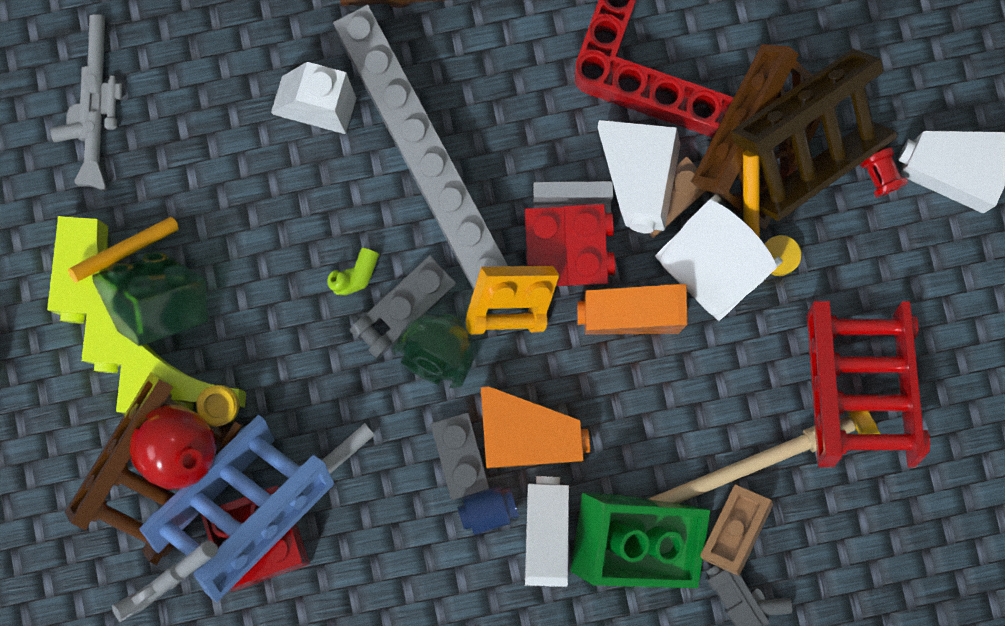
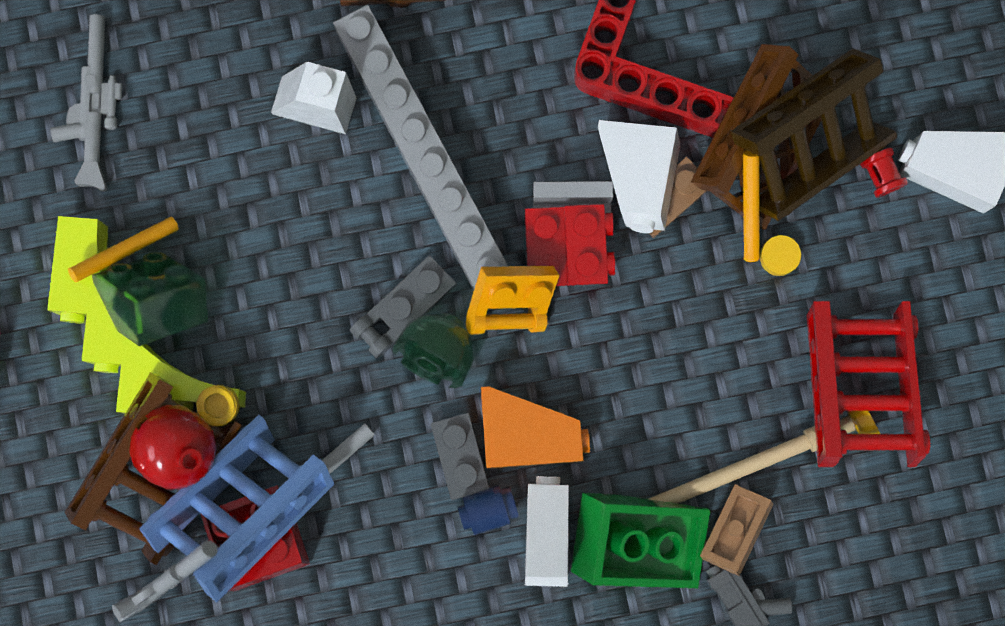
(355, 278): lime arm -> none
(634, 310): orange slope -> none
(717, 258): white piece -> none

